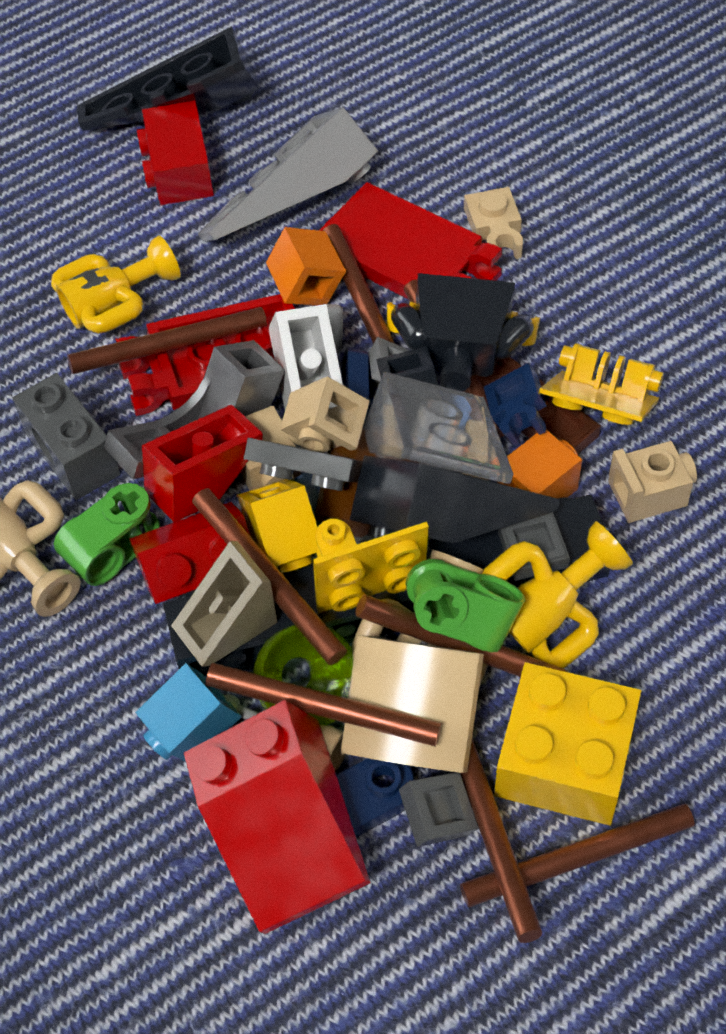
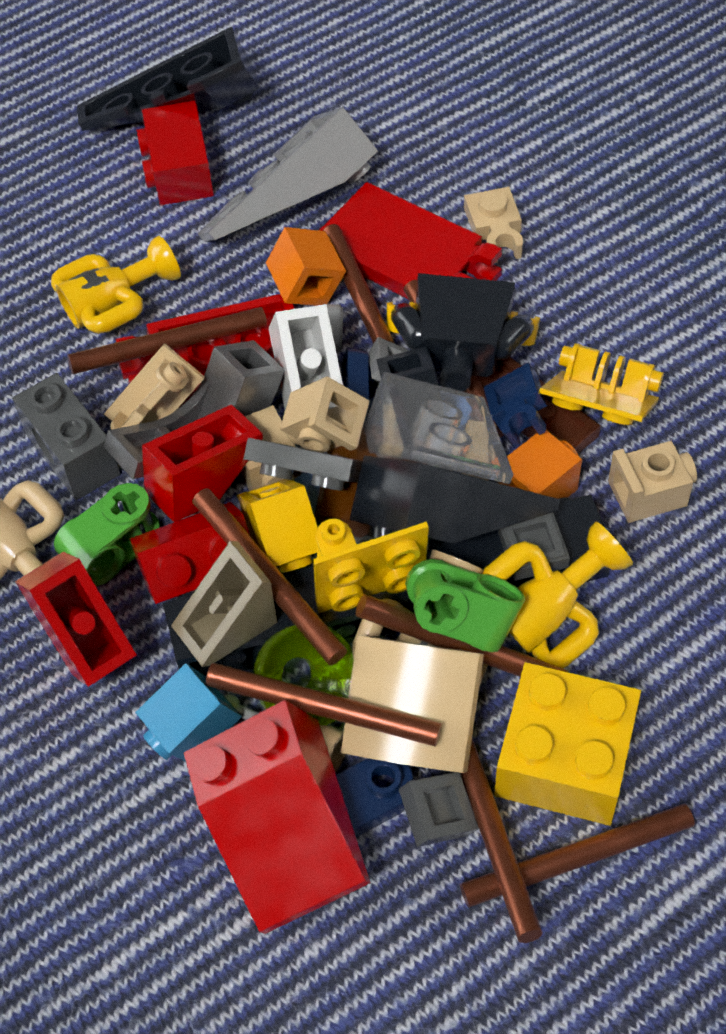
(76, 618): none -> red brick
(155, 390): none -> tan hinge

